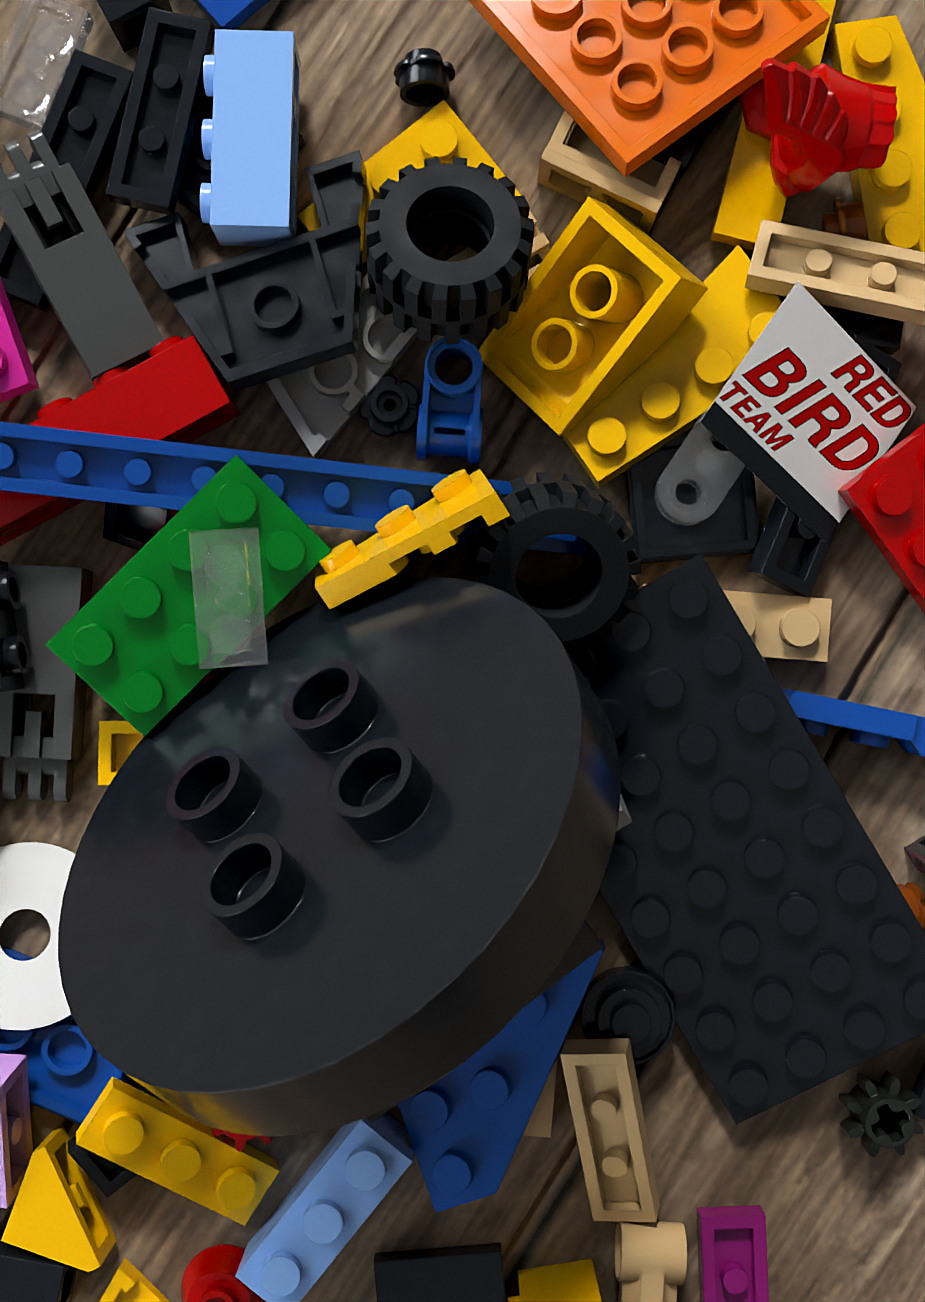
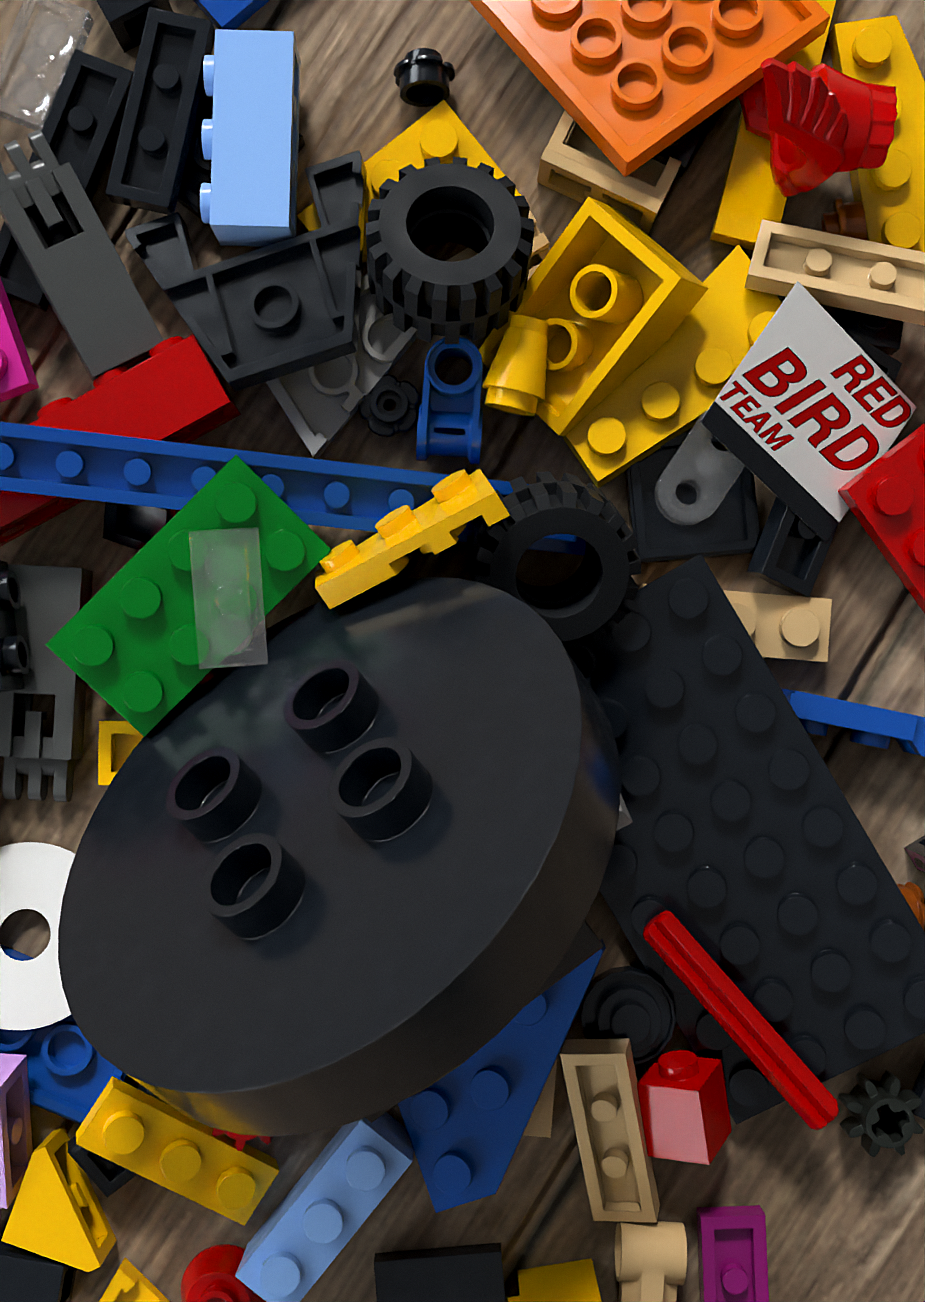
(519, 368): none -> yellow cone
(684, 1107): none -> red brick
(741, 1020): none -> red axle

